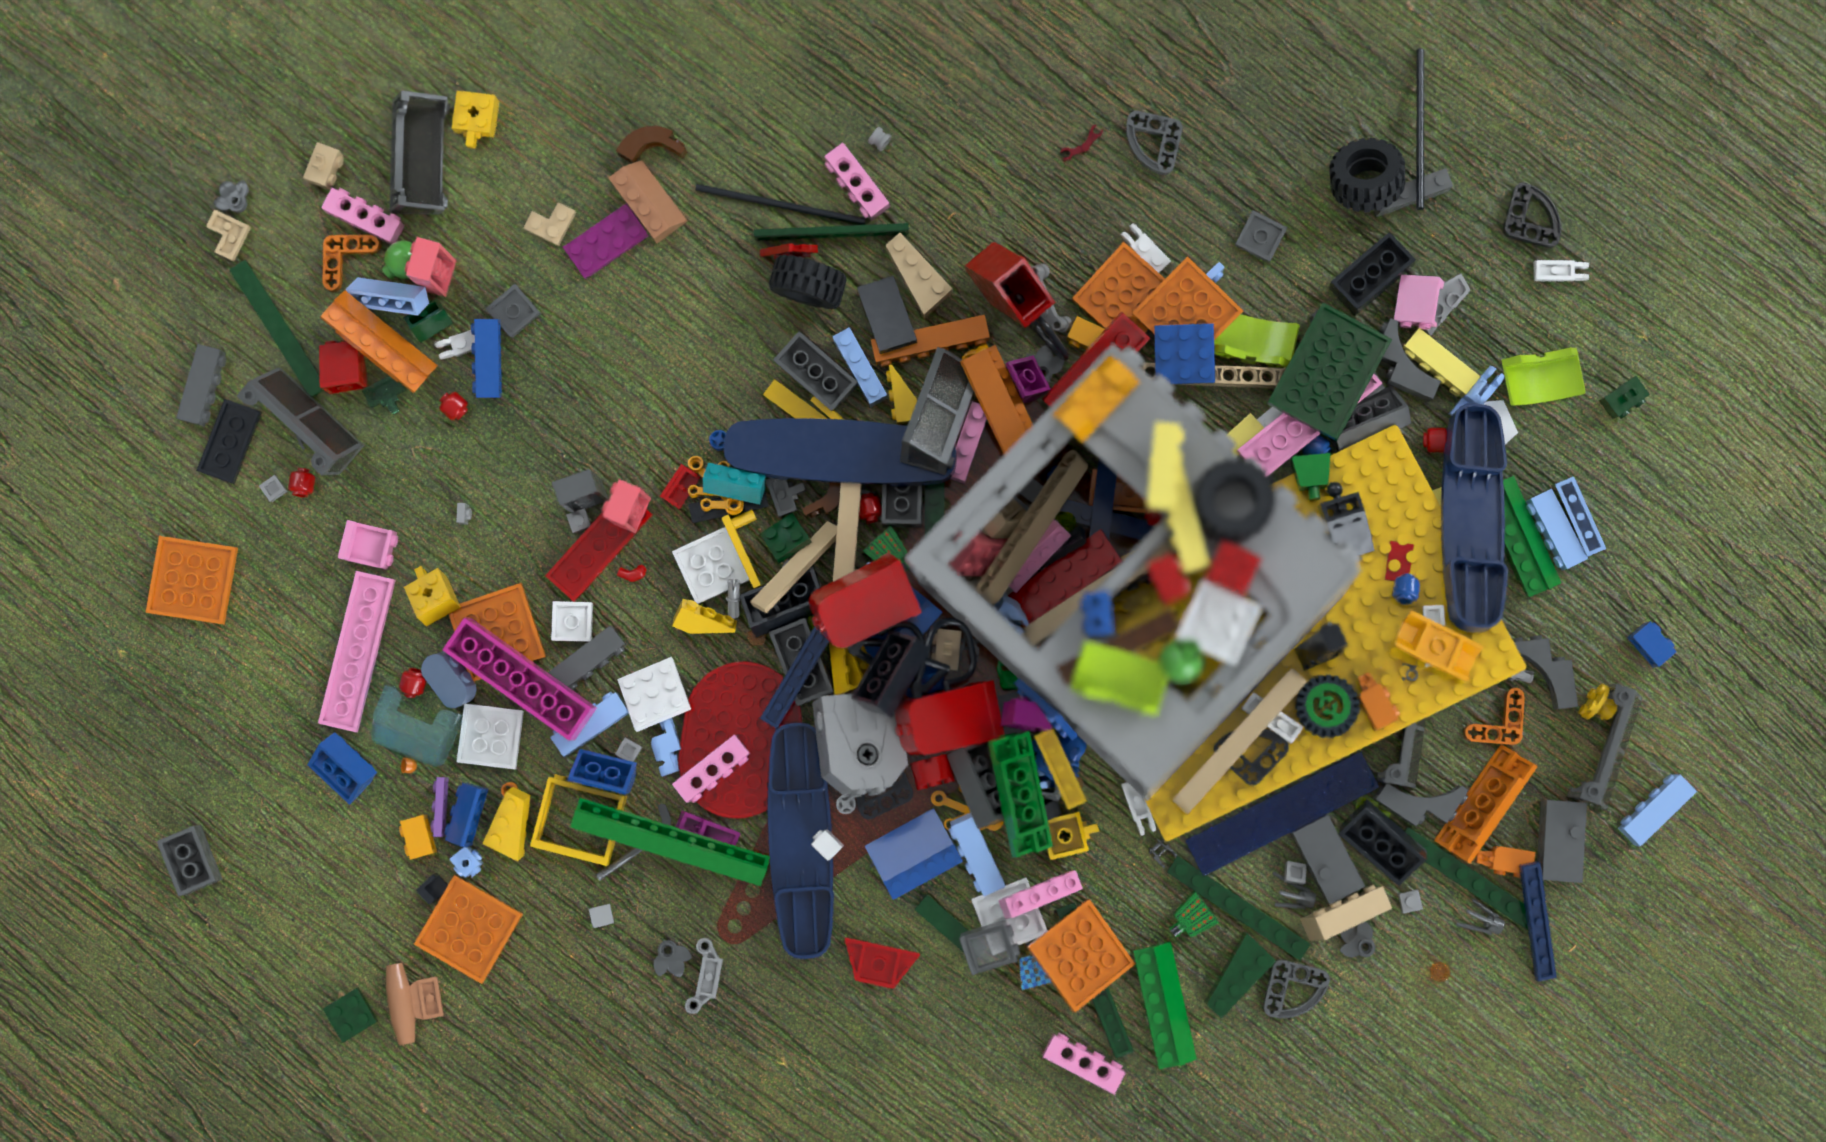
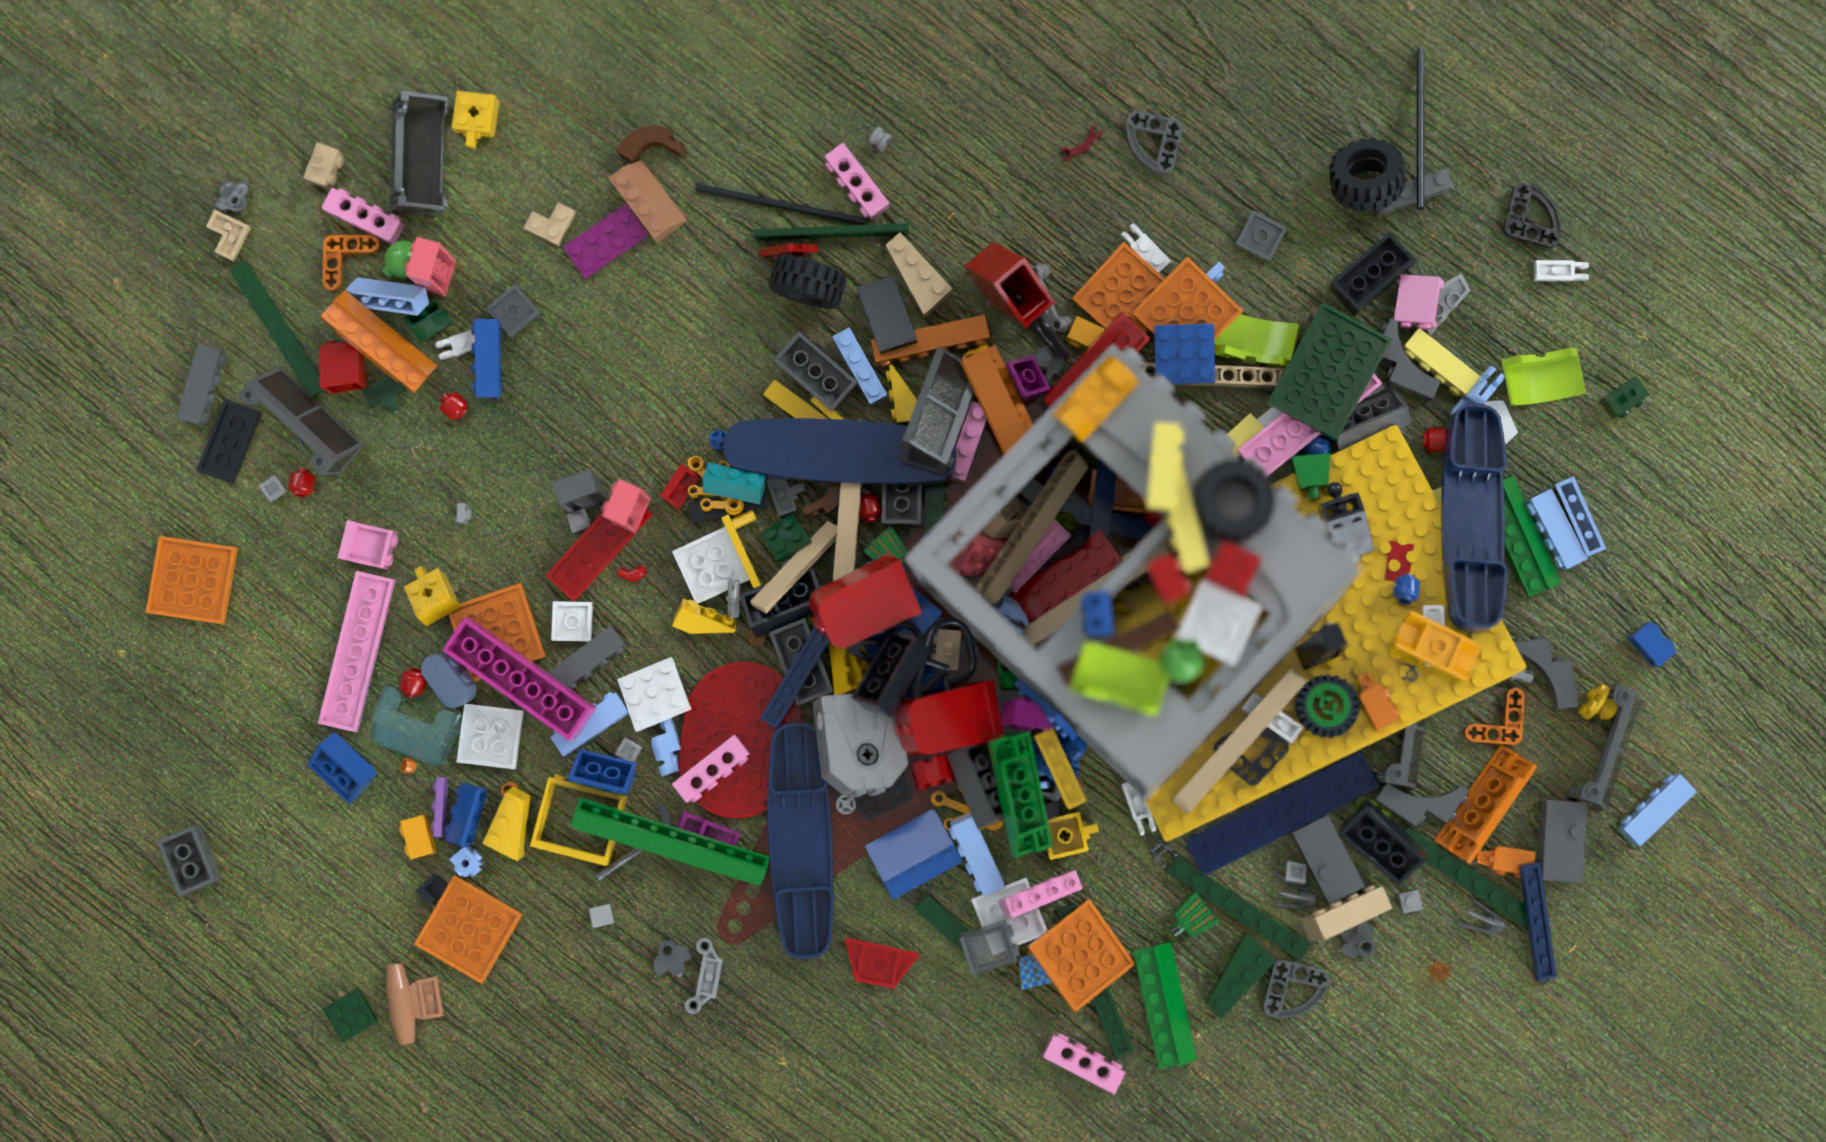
(826, 844): white brick -> none

